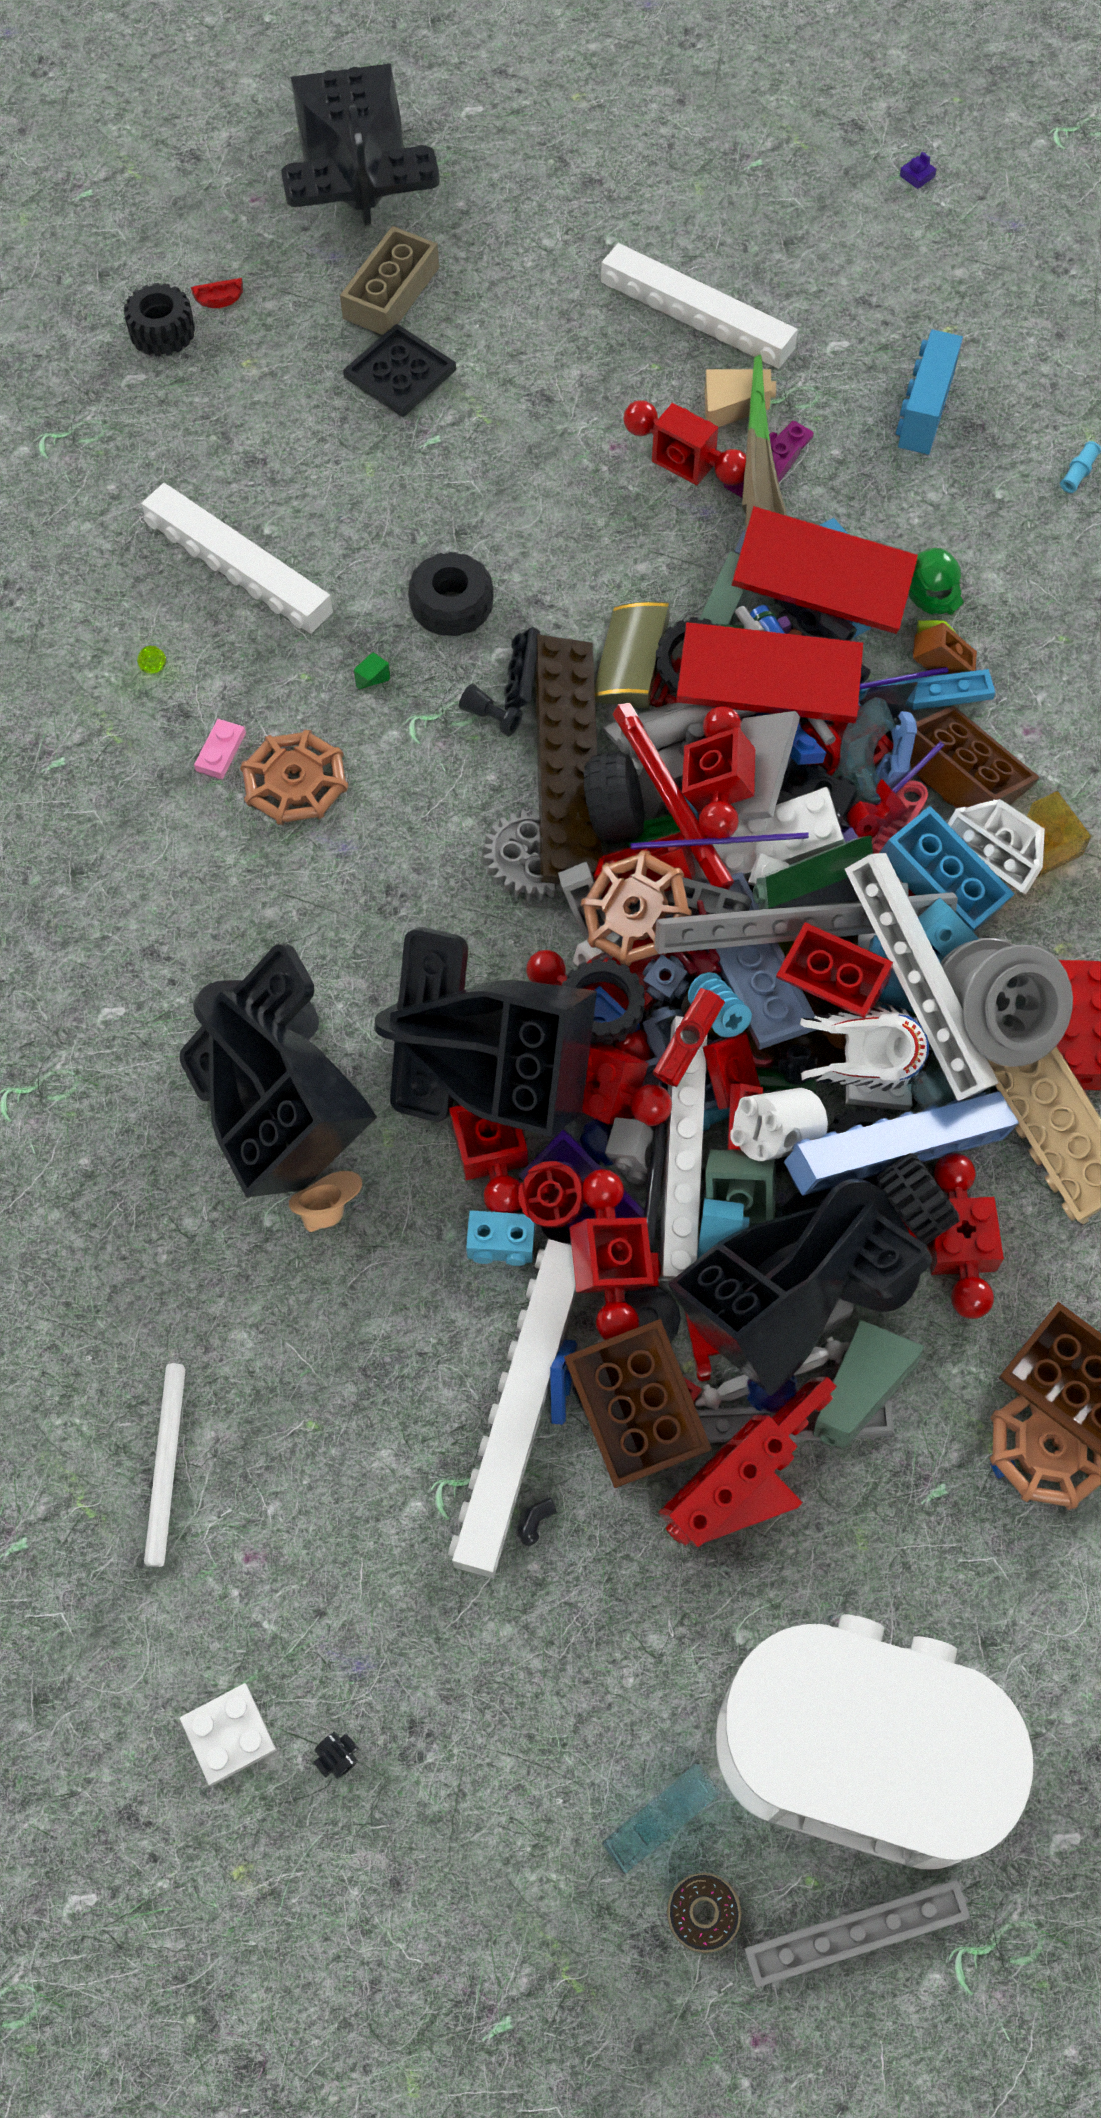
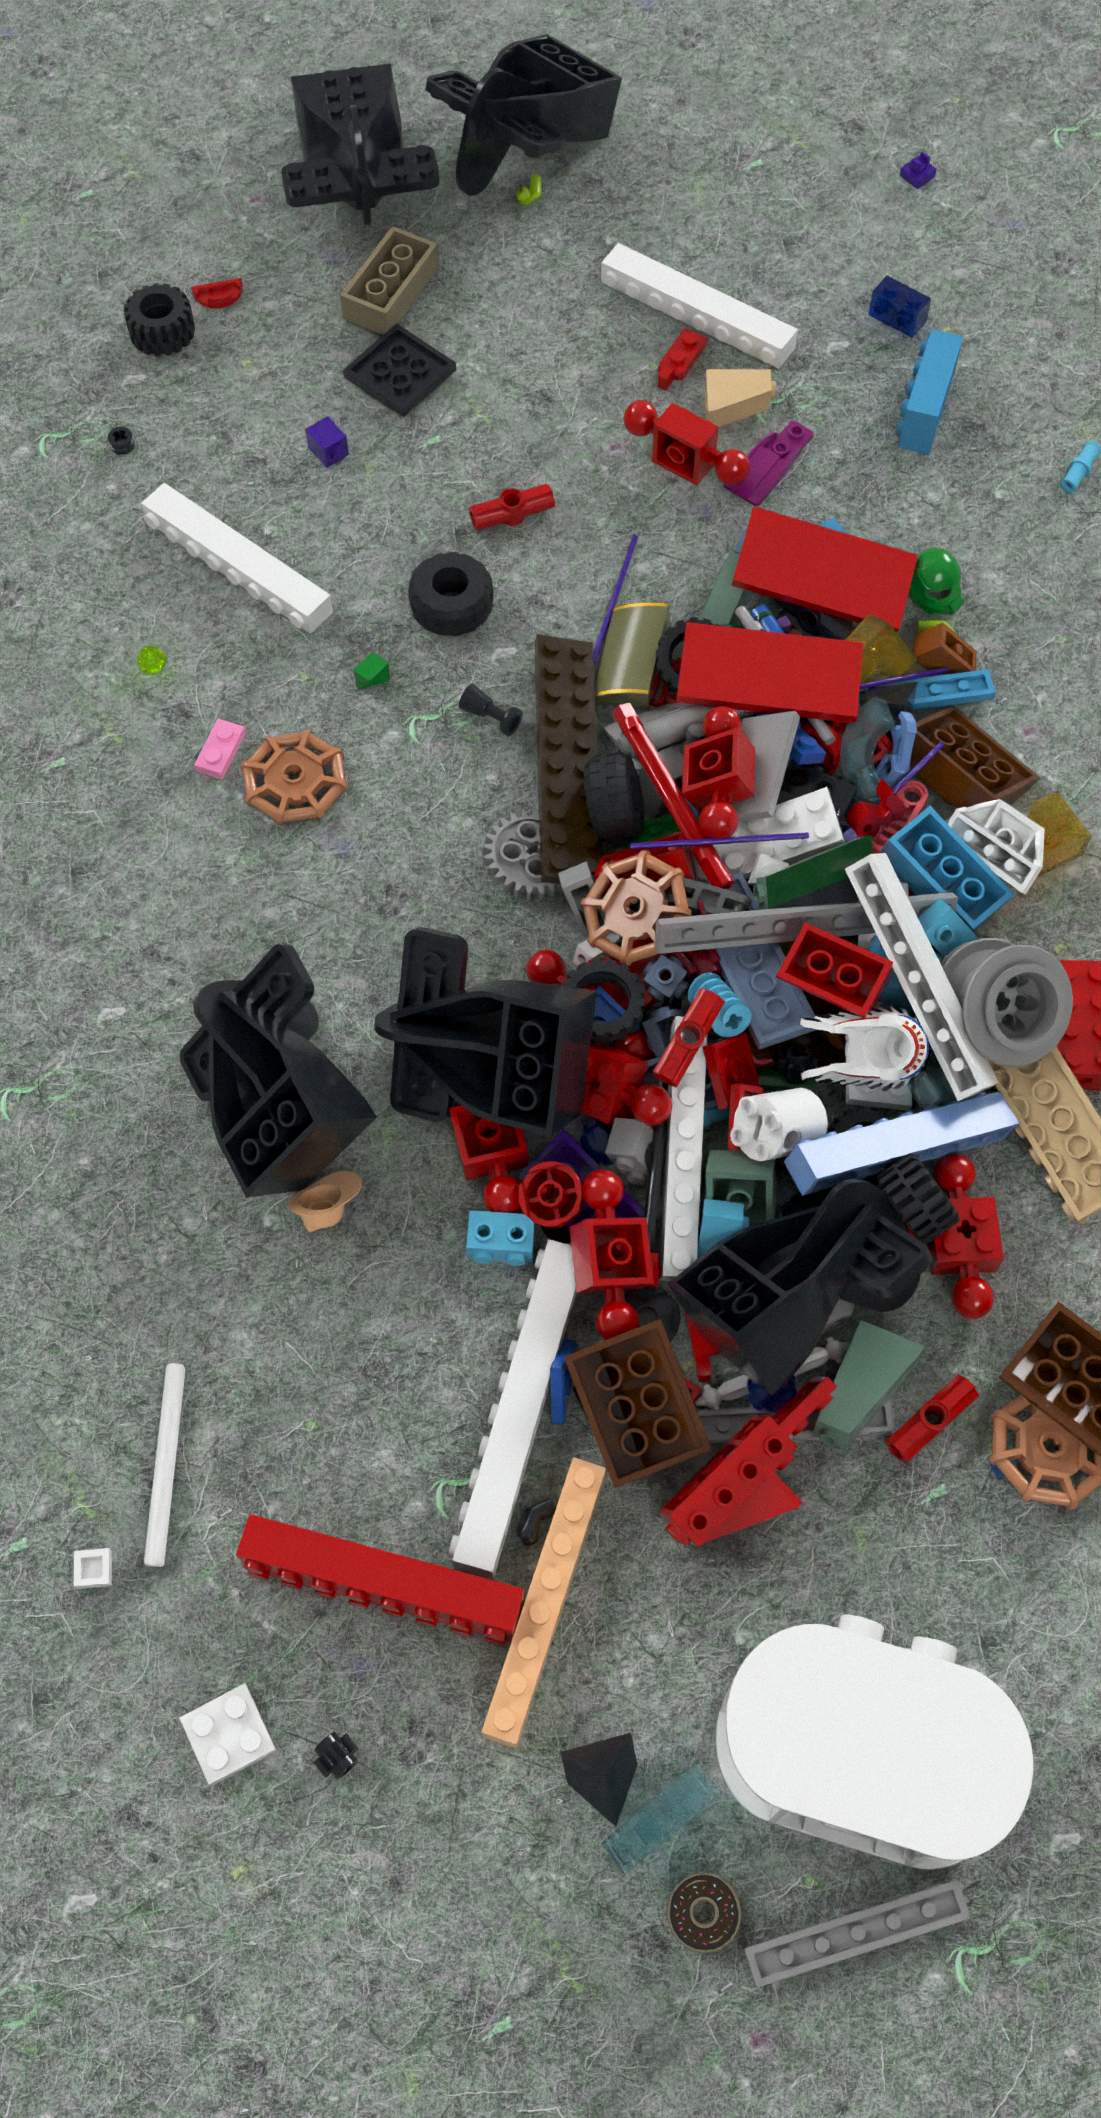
(92, 1568): none -> white plate
(121, 447): none -> black bush
(327, 442): none -> dark purple brick
(380, 1579): none -> red brick
(511, 506): none -> red piece
(521, 669): black tile -> none
(528, 99): none -> black brick
(534, 192): none -> lime arm
(544, 1604): none -> light nougat brick
(602, 1773): none -> black slope
(614, 598): none -> dark purple axle
(680, 357): none -> red hinge
(760, 477): dark tan plate -> none
(881, 649): none -> clear yellow brick
(899, 306): none -> clear blue brick
(918, 1432): none -> red piece

